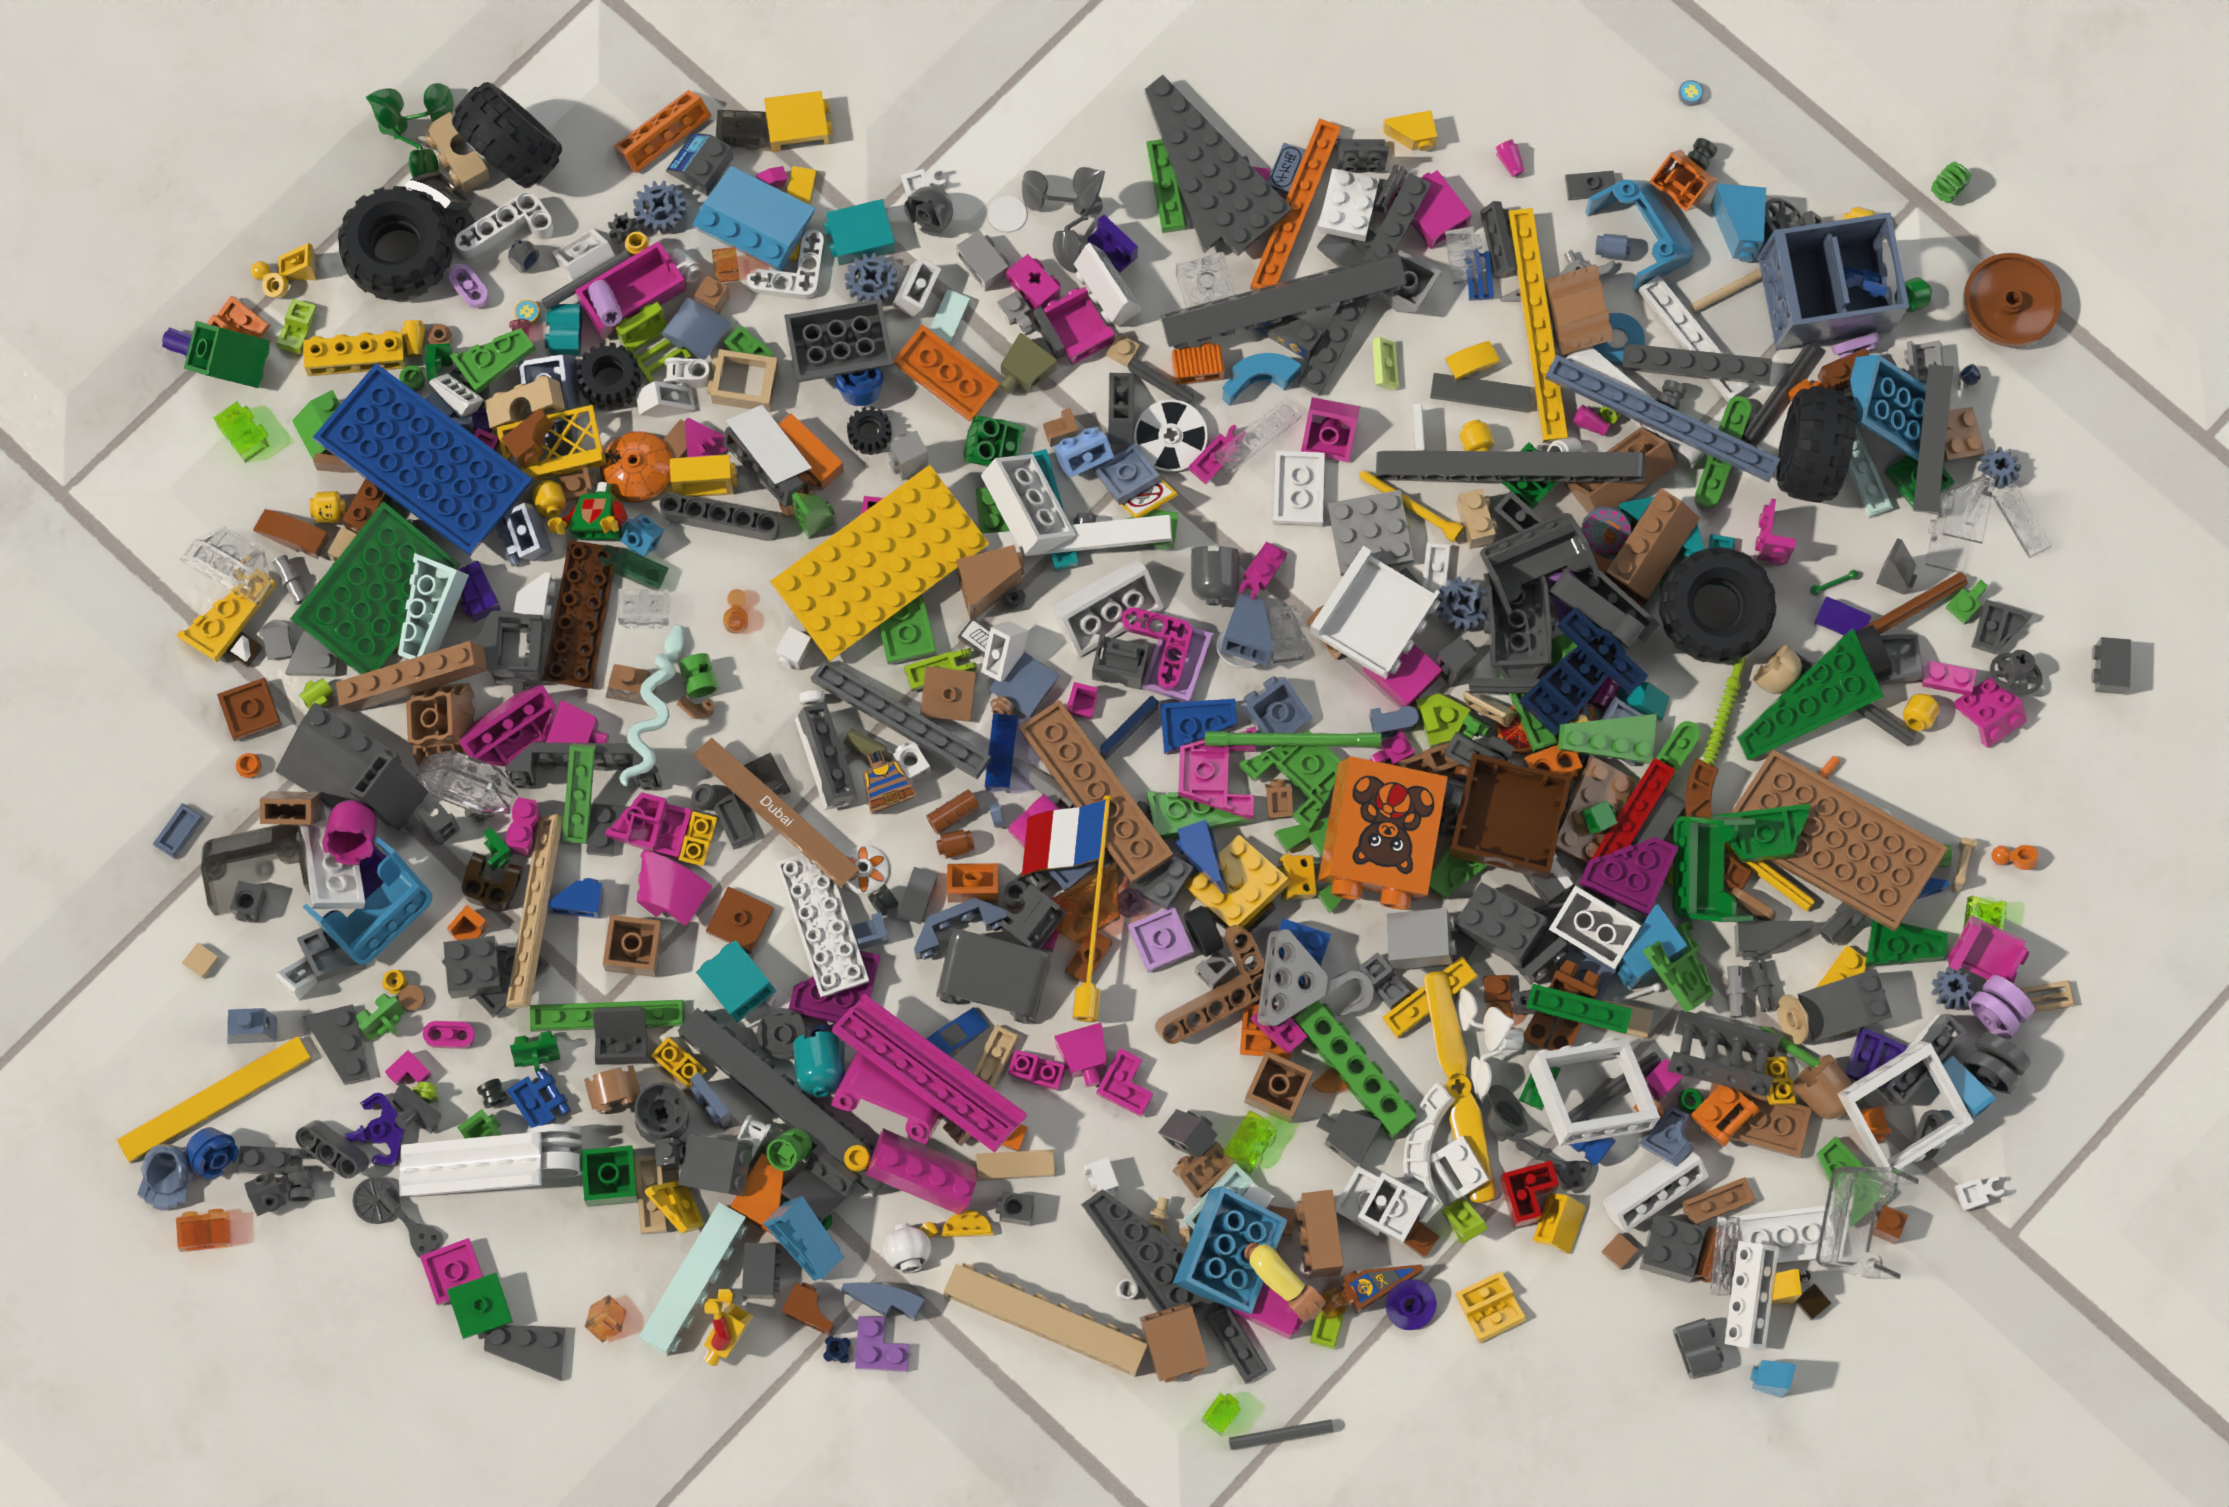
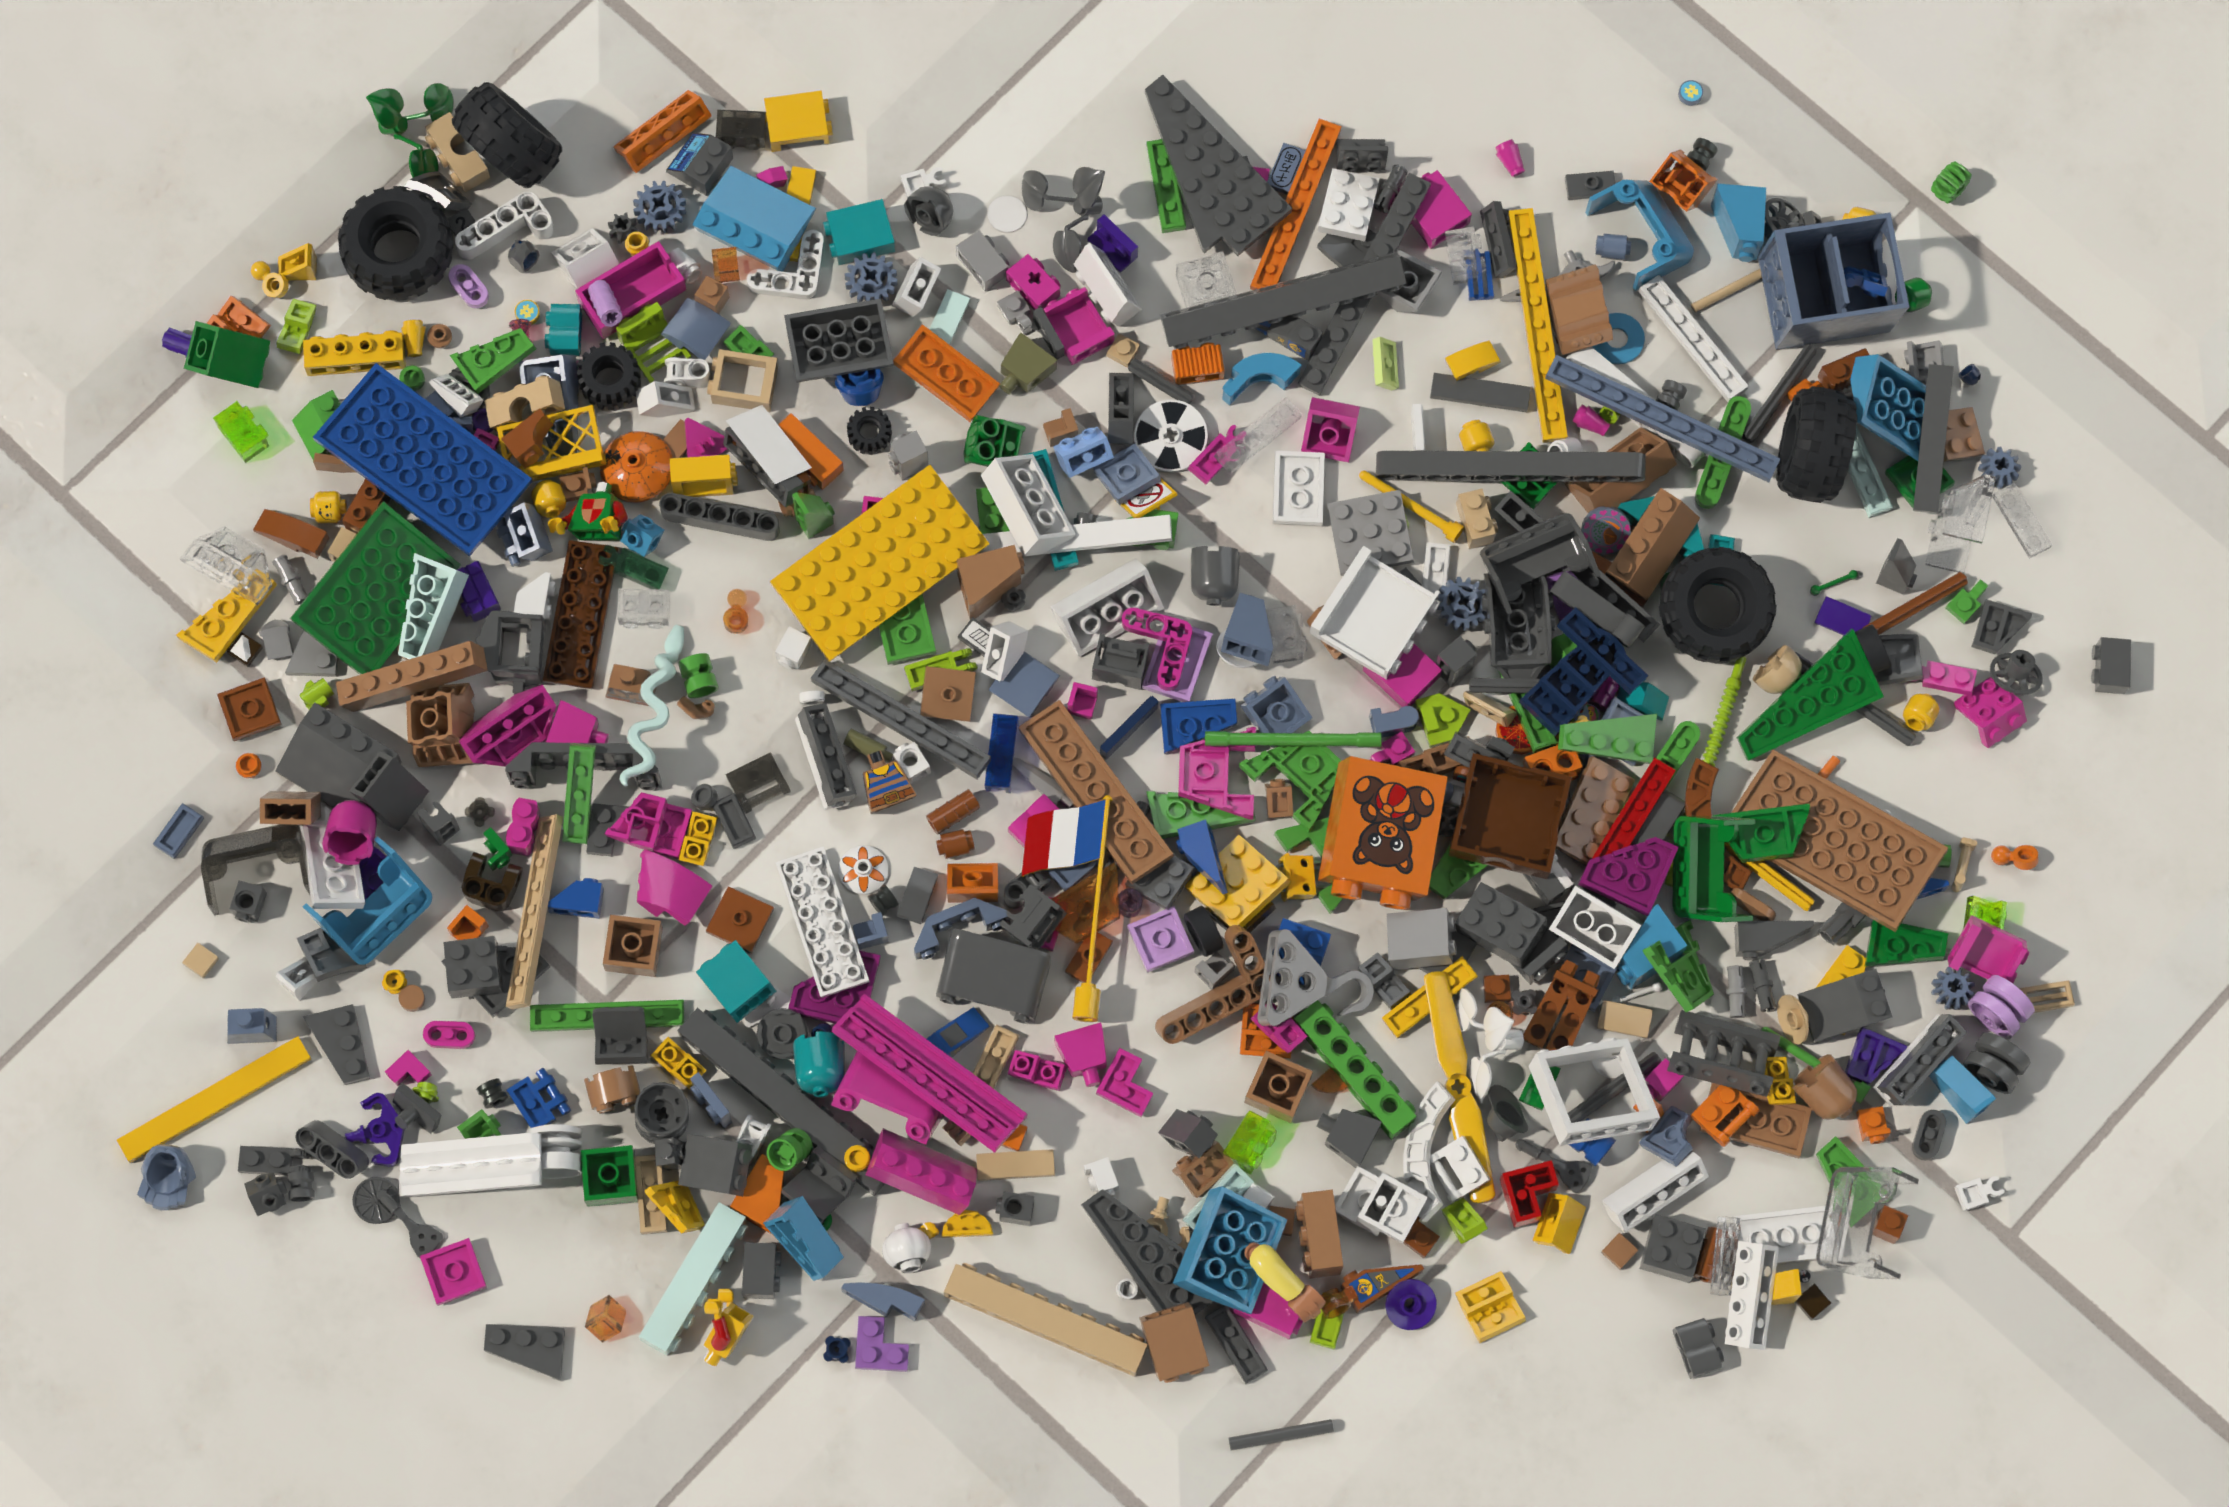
(203, 1231): clear orange brick -> none
(211, 1152): blue cone -> none
(382, 1019): bright green hips -> none
(437, 357): green bracket -> none
(467, 783): clear wedge -> none
(479, 1305): green plate -> none
(535, 1052): green hips -> none
(569, 289): dark grey piece -> none
(776, 812): medium nougat tile -> none
(803, 1308): dark orange arch -> none
(996, 814): sand blue tile -> none
(1001, 706): medium nougat plate -> none
(1221, 1413): clear neon green brick -> none
(1262, 569): dark pink plate -> none
(1412, 130): yellow slope -> none
(1475, 726): bright green plate -> none
(1579, 1008): green plate -> none
(1599, 817): green plate -> none
(1690, 1093): green plate -> none
(1697, 364): dark grey plate -> none
(1718, 1201): medium nougat hinge -> none
(1772, 548): dark pink bracket -> none
(1772, 1377): dark azure slope -> none
(1846, 348): lavender plate -> none
(1886, 1072): white window -> none
(2012, 300): dark orange dish -> none

